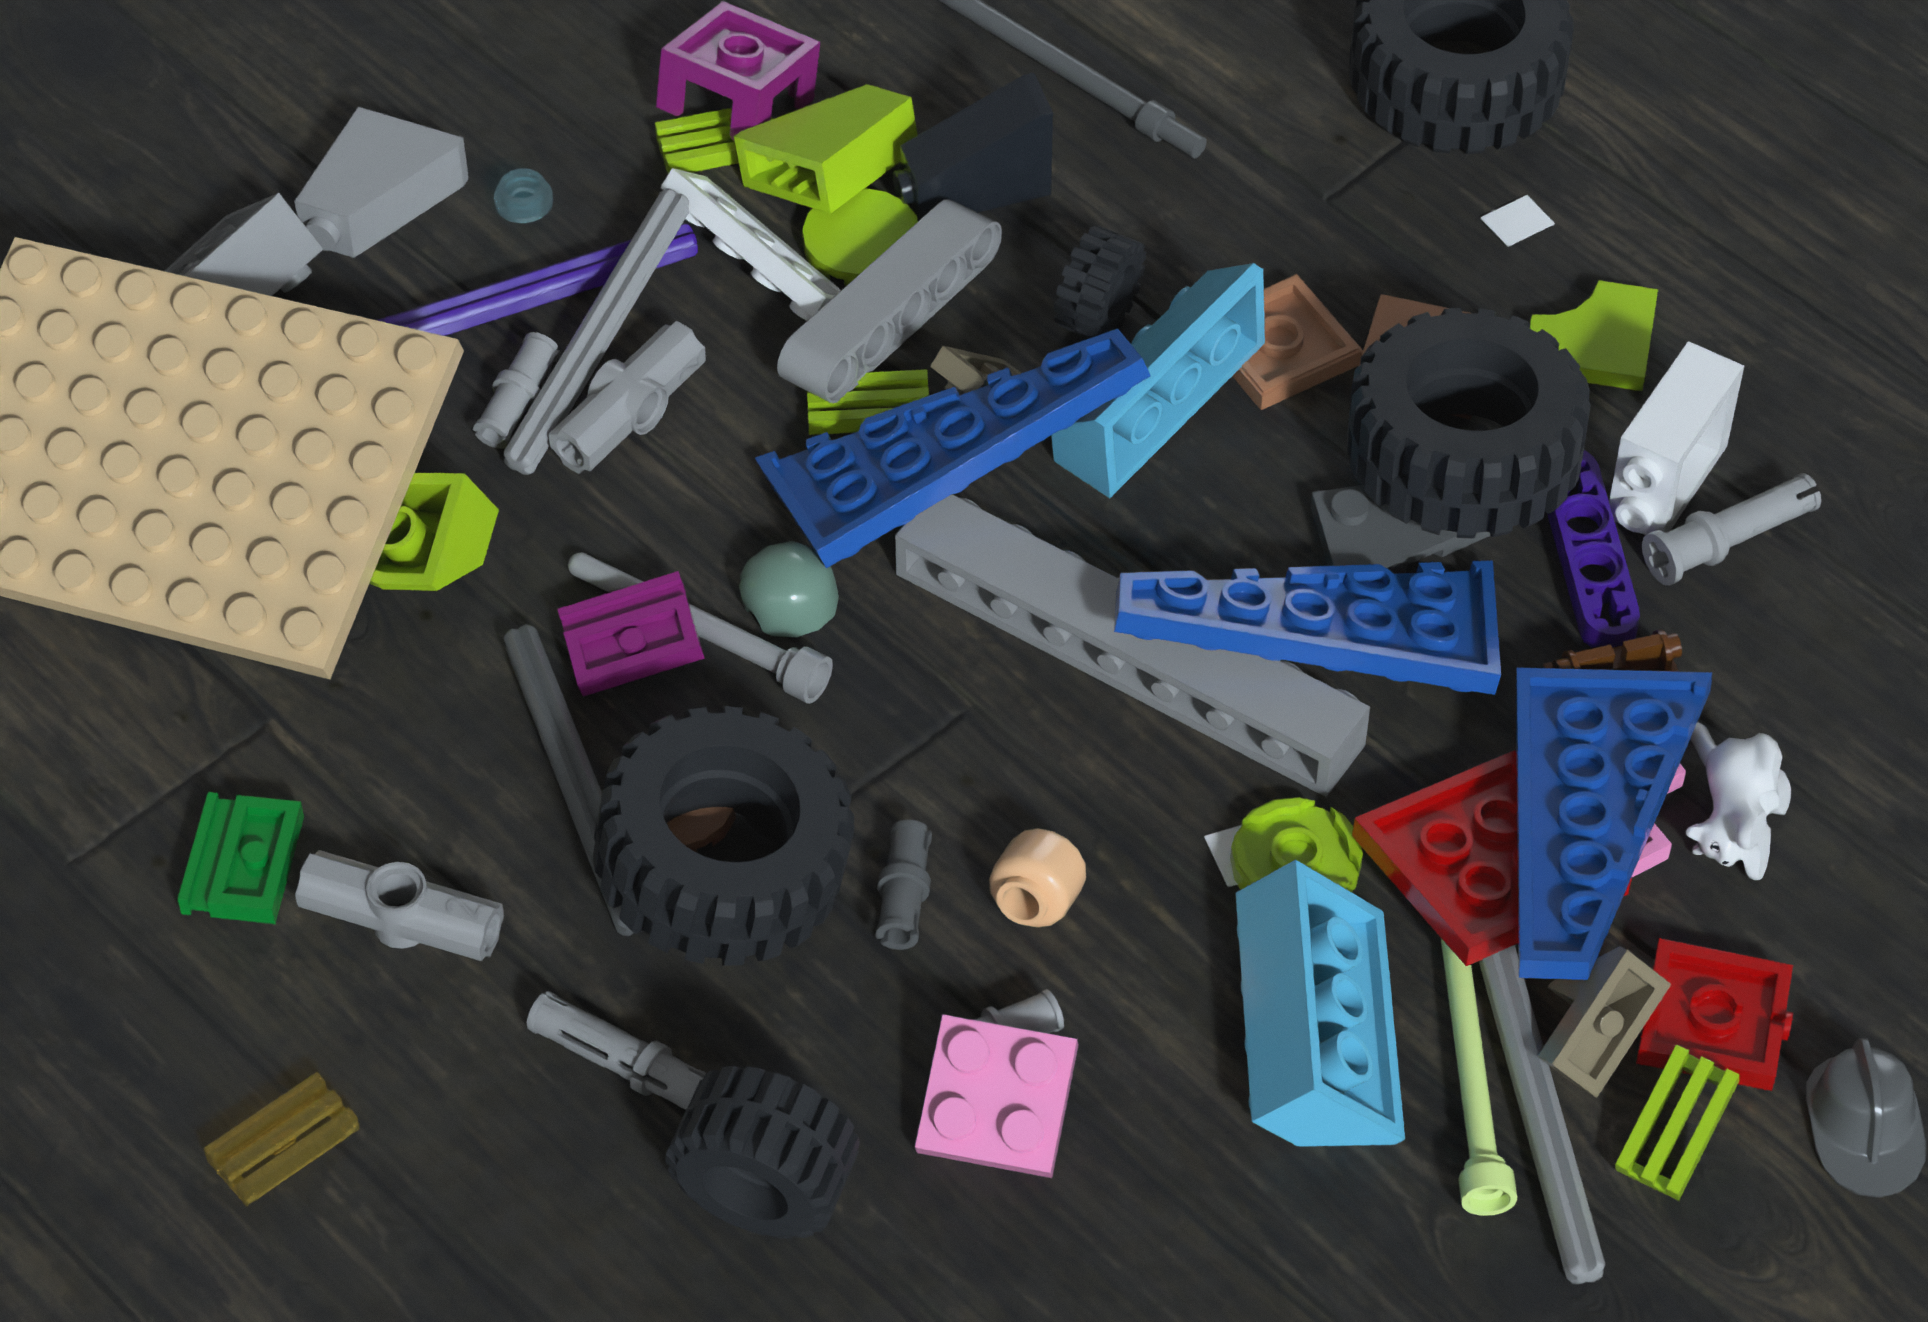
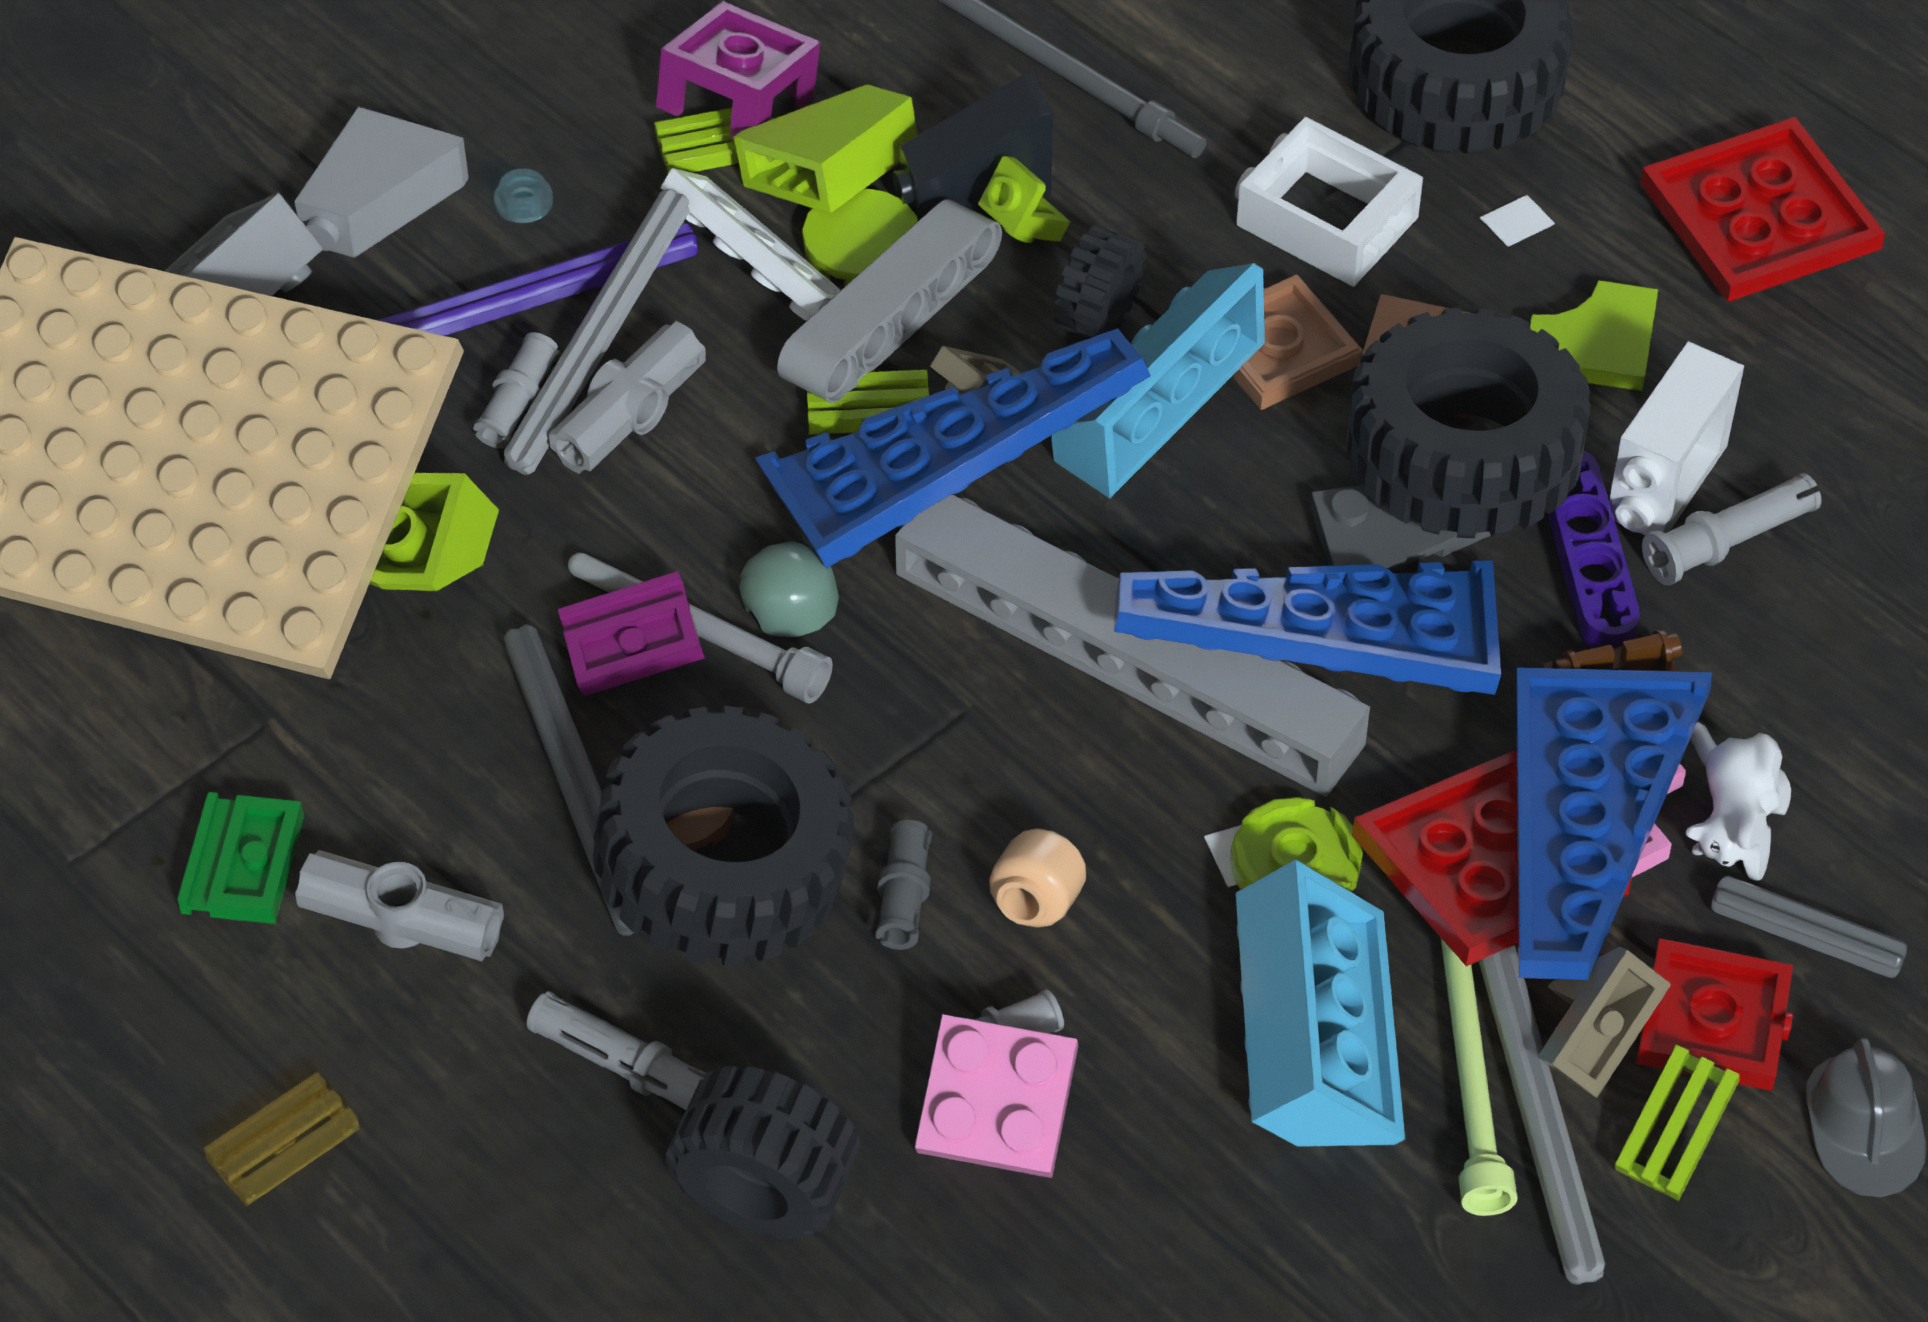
(1018, 204): none -> lime bracket
(1348, 254): none -> white window
(1762, 209): none -> red plate
(1809, 926): none -> dark grey axle

